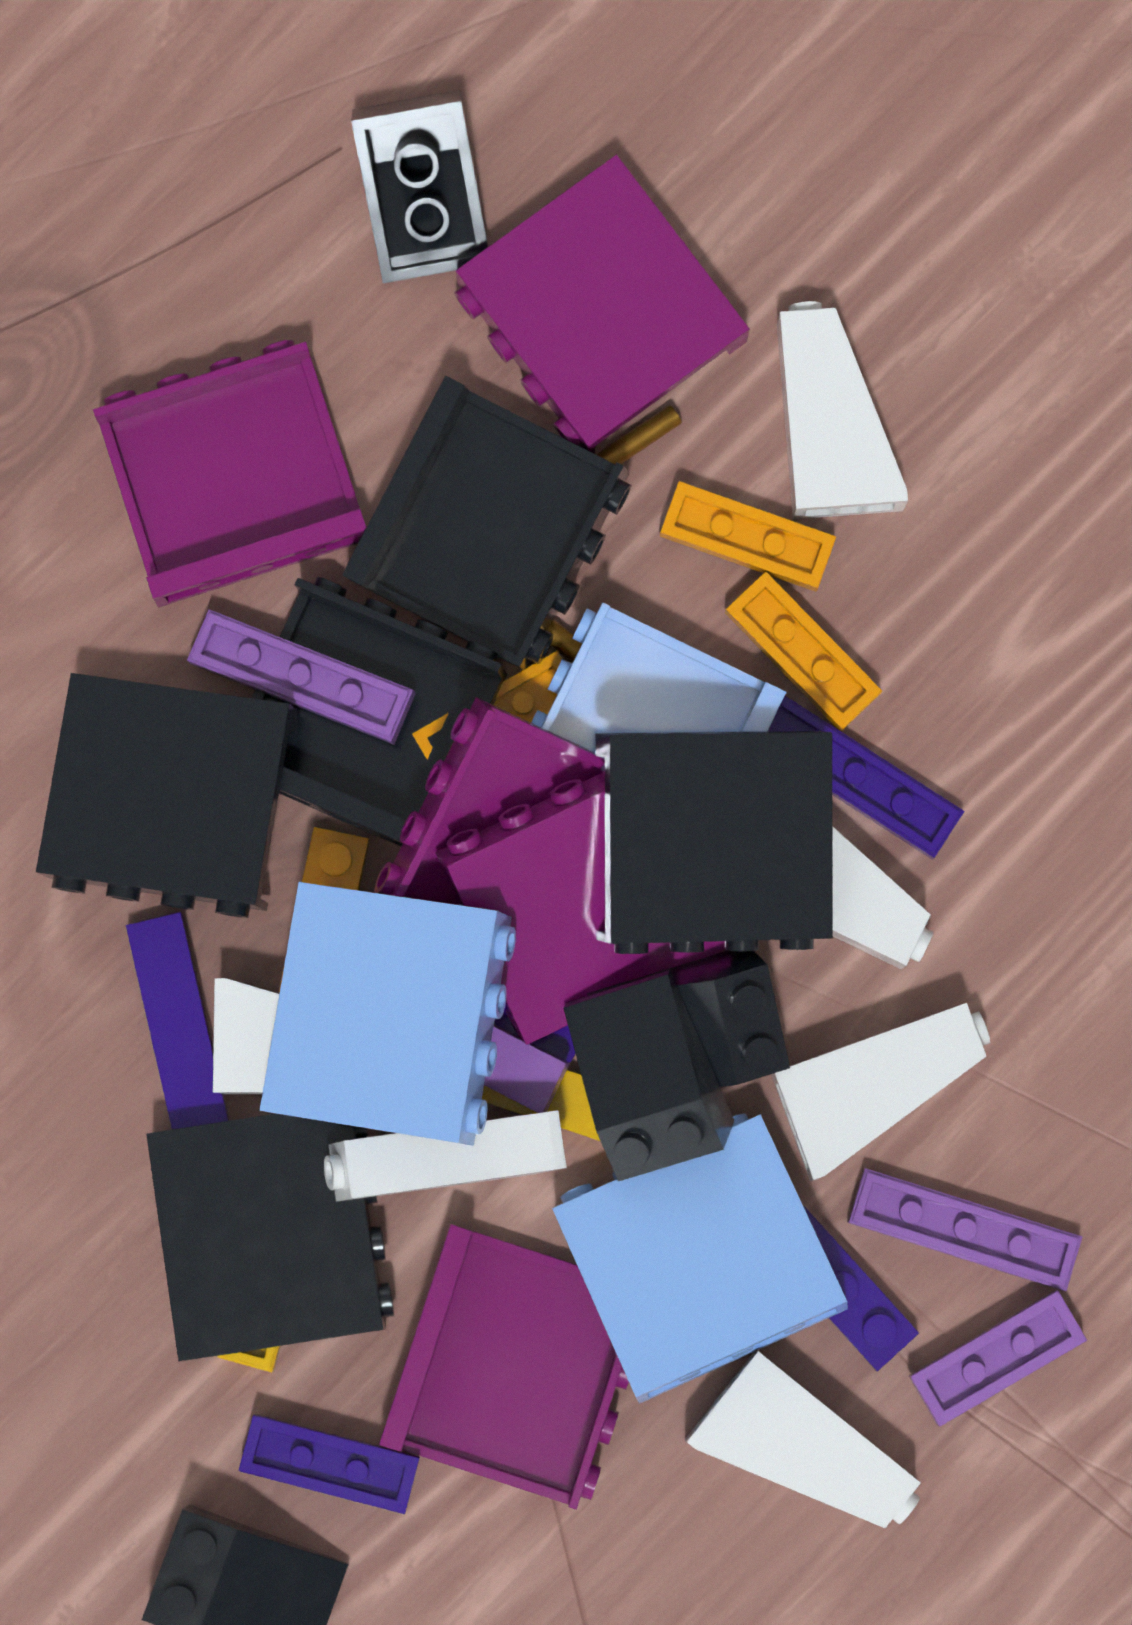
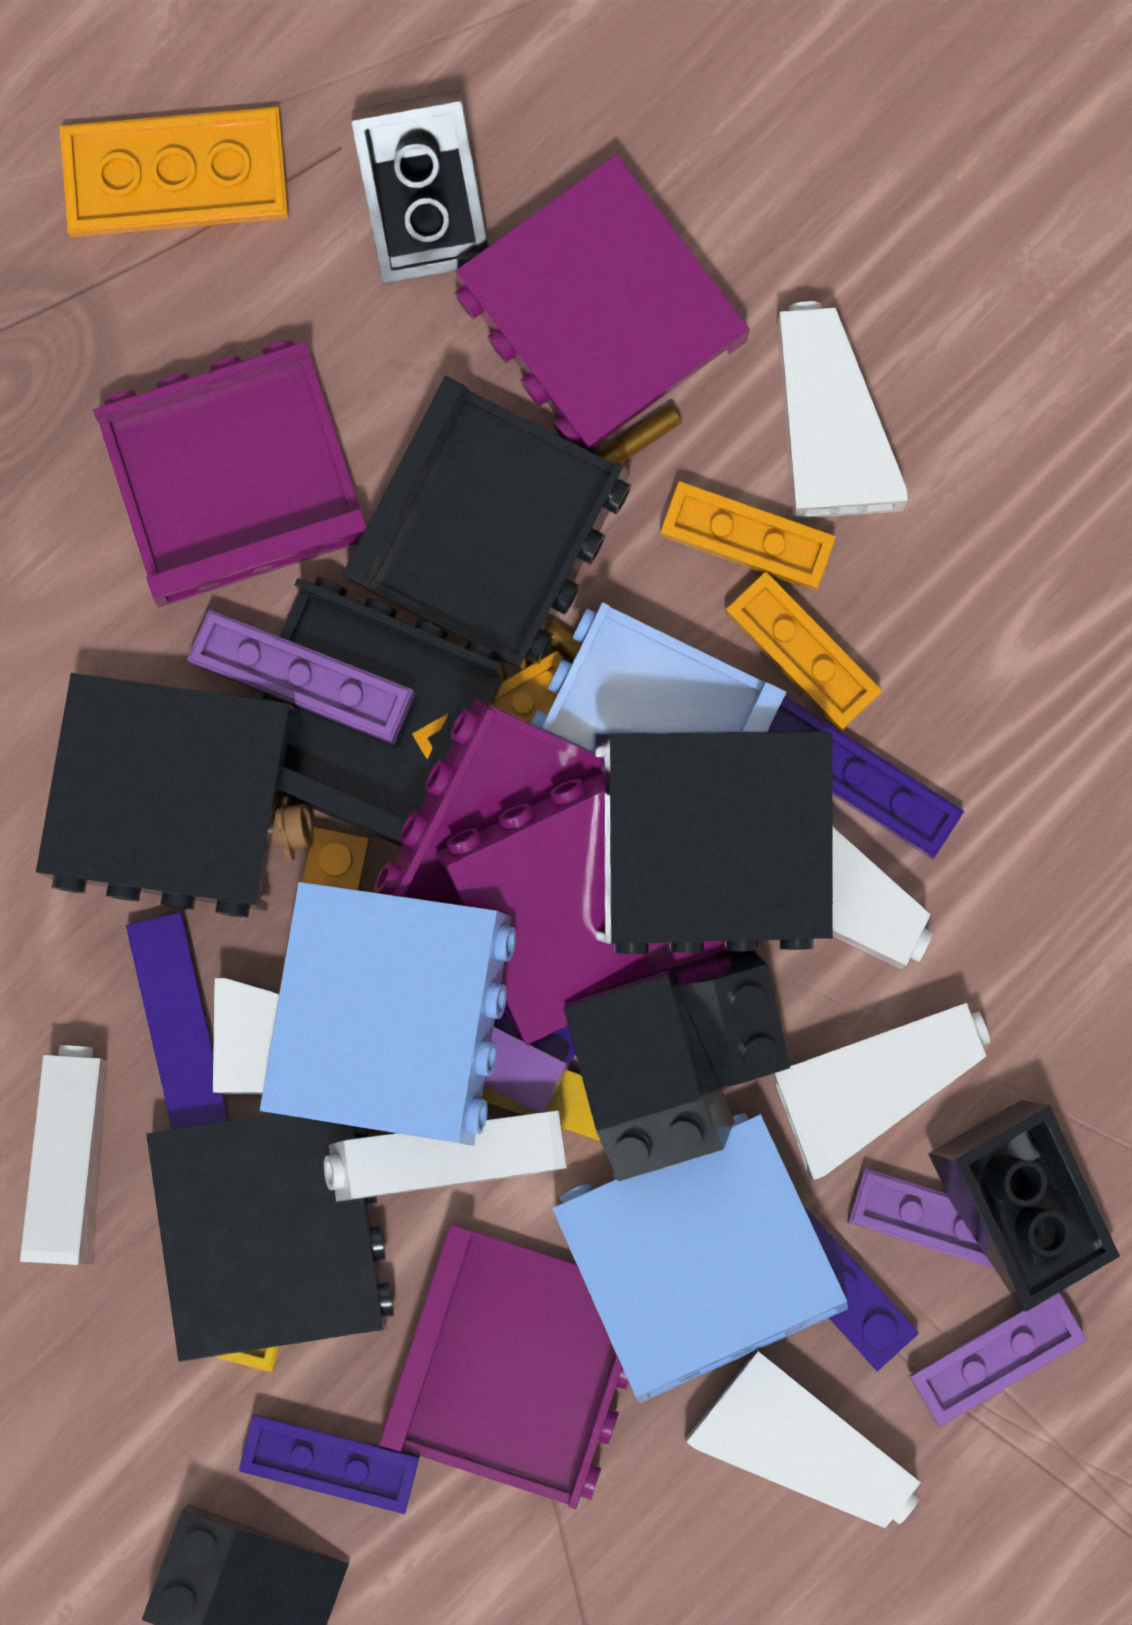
(65, 1159): none -> white slope
(173, 172): none -> light orange tile
(292, 827): none -> medium nougat plate
(1025, 1202): none -> black slope

